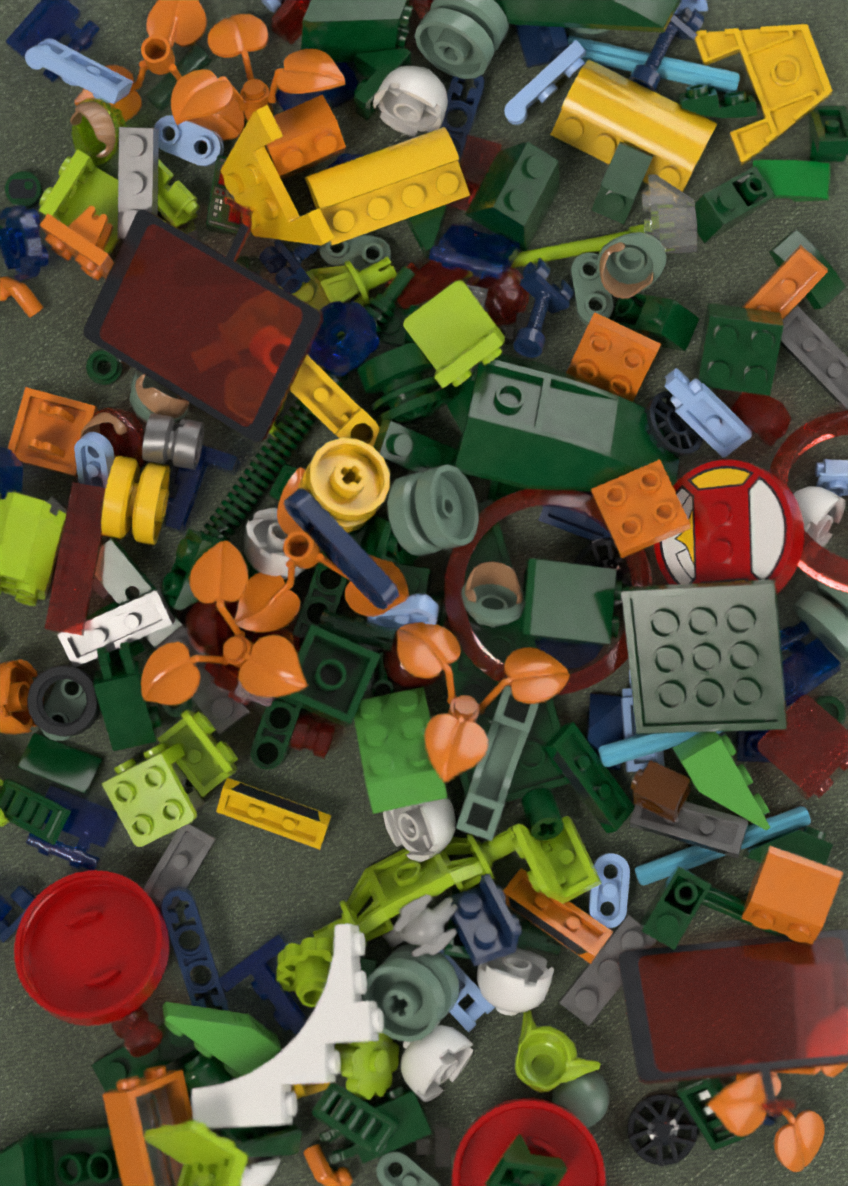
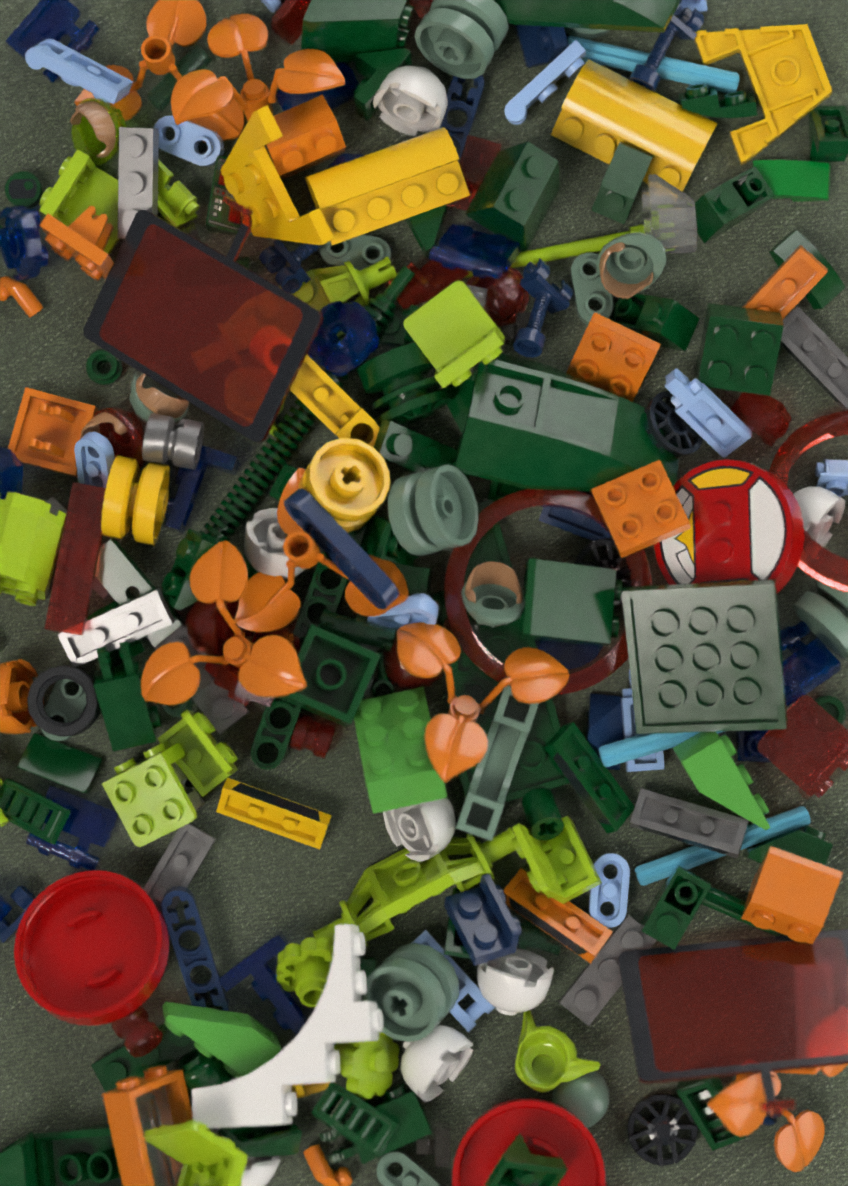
(423, 926): light grey piece -> none
(660, 790): reddish brown brick -> none

